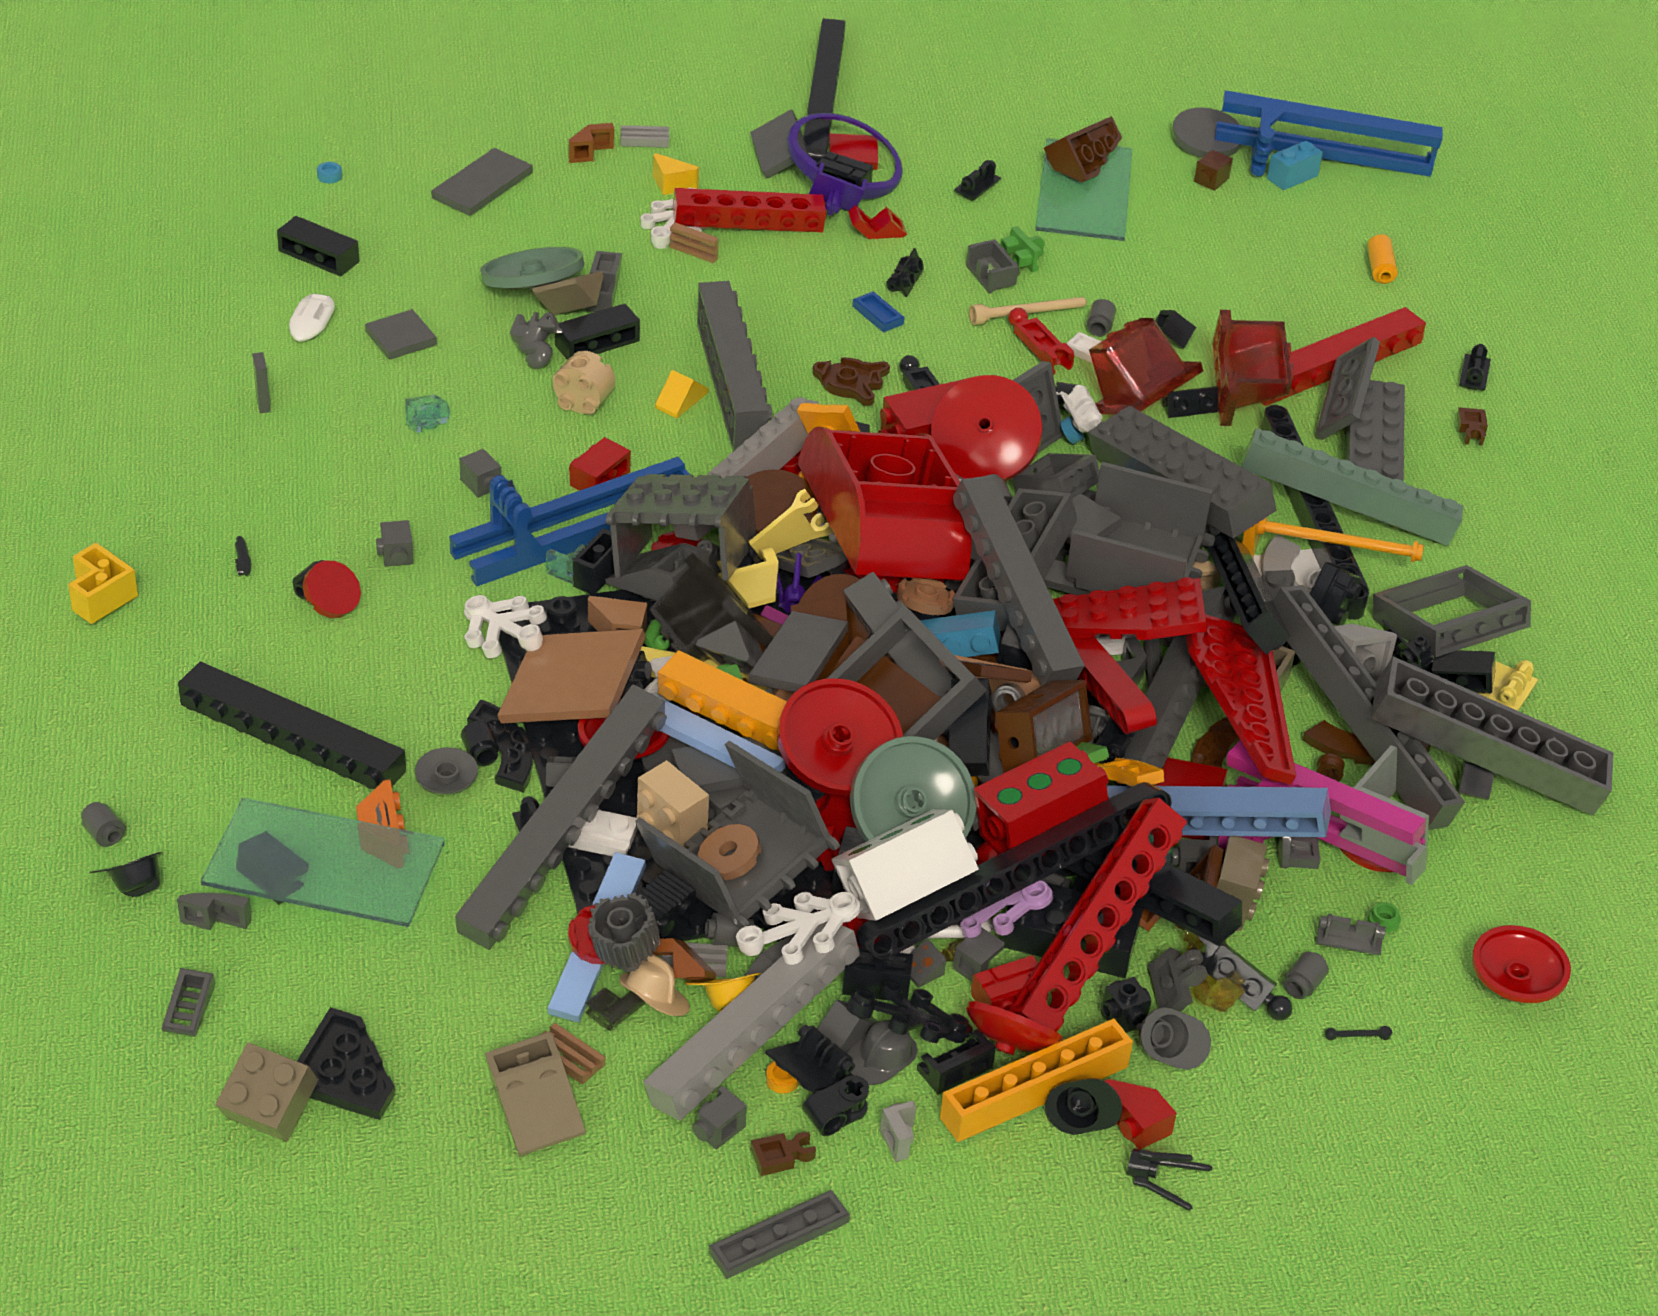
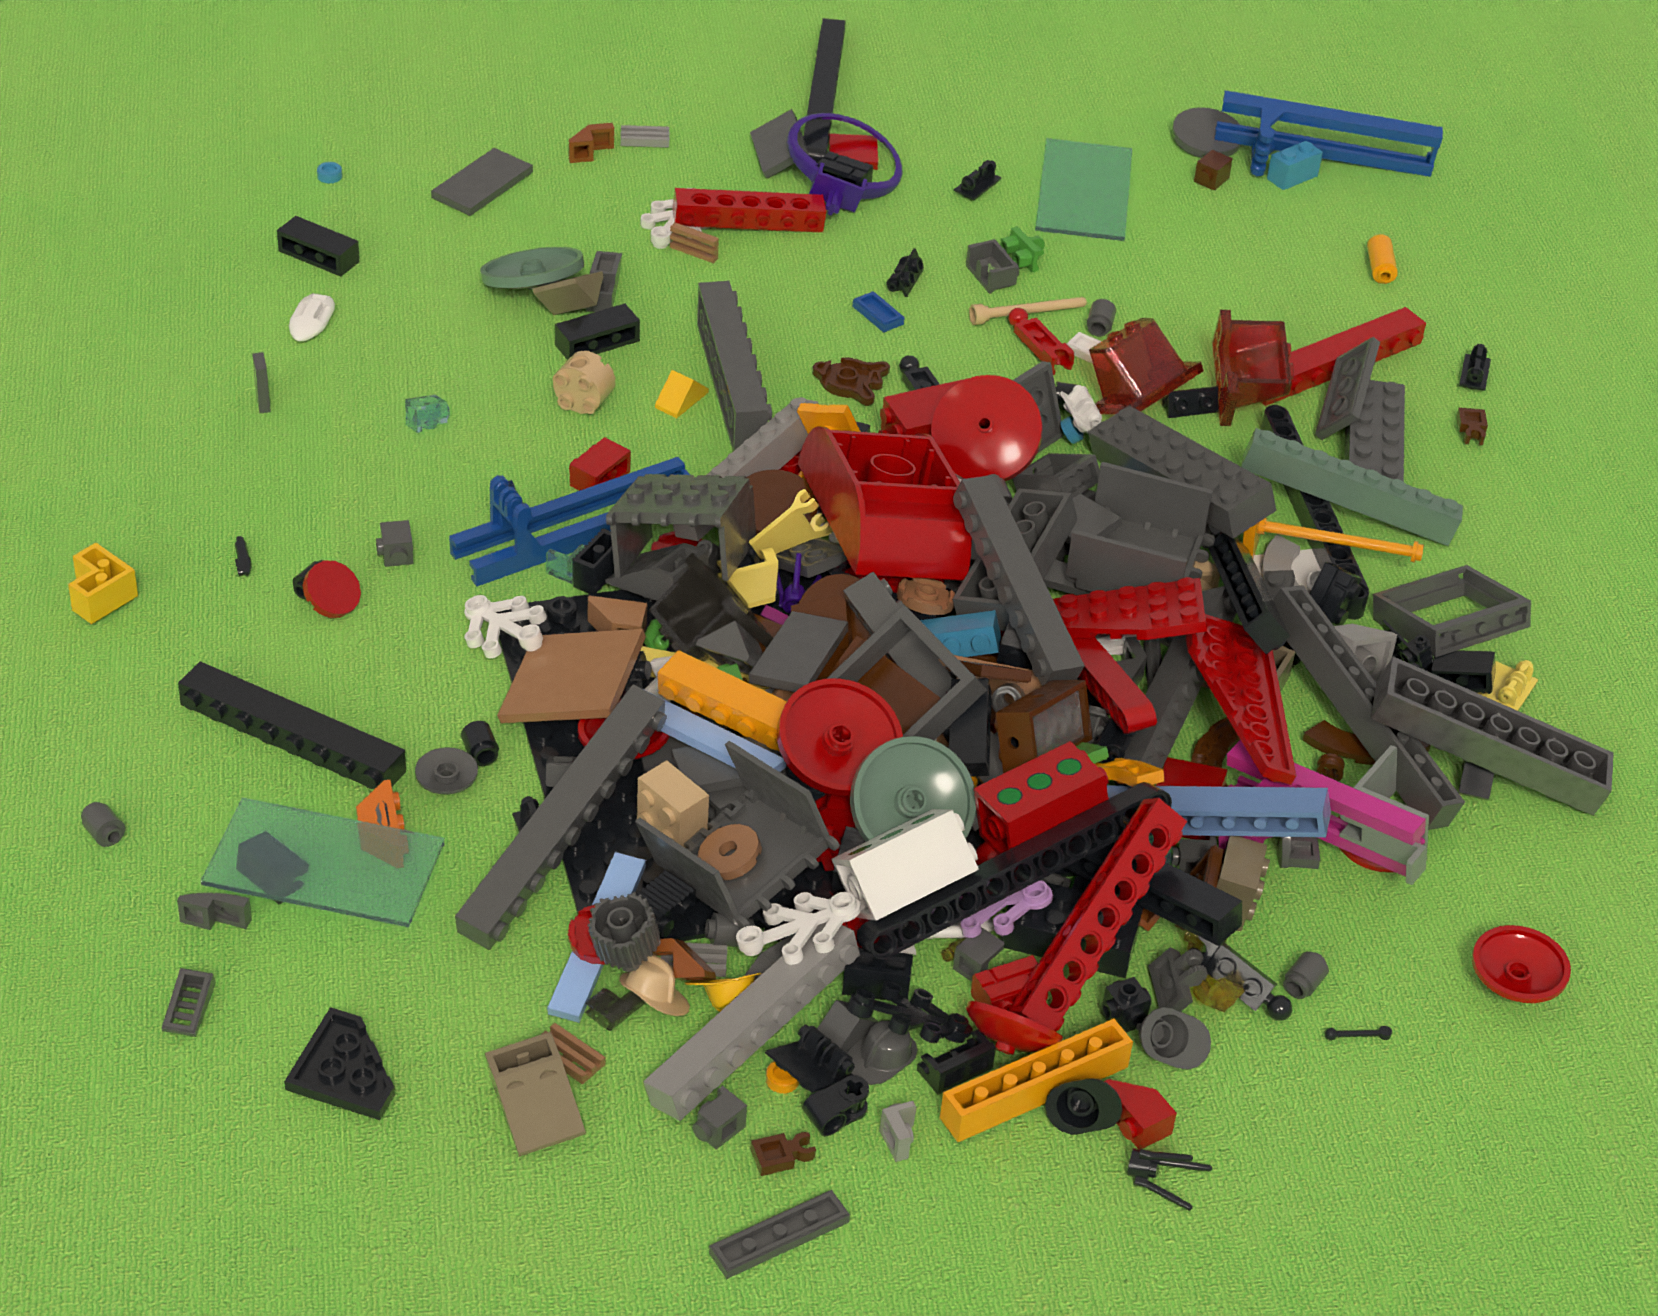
(137, 876): black piece -> none
(267, 1092): dark tan brick -> none
(400, 334): dark grey tile -> none
(477, 471): dark grey brick -> none
(513, 747): black tile -> none
(532, 335): dark grey animal -> none
(607, 834): white plate -> none
(674, 174): yellow slope -> none
(883, 225): red slope -> none
(927, 964): dark grey slope -> none
(1085, 150): reddish brown wedge -> none
(1175, 327): black panel -> none
(1339, 933): dark grey hinge -> none
(1386, 915): bright green plate -> none

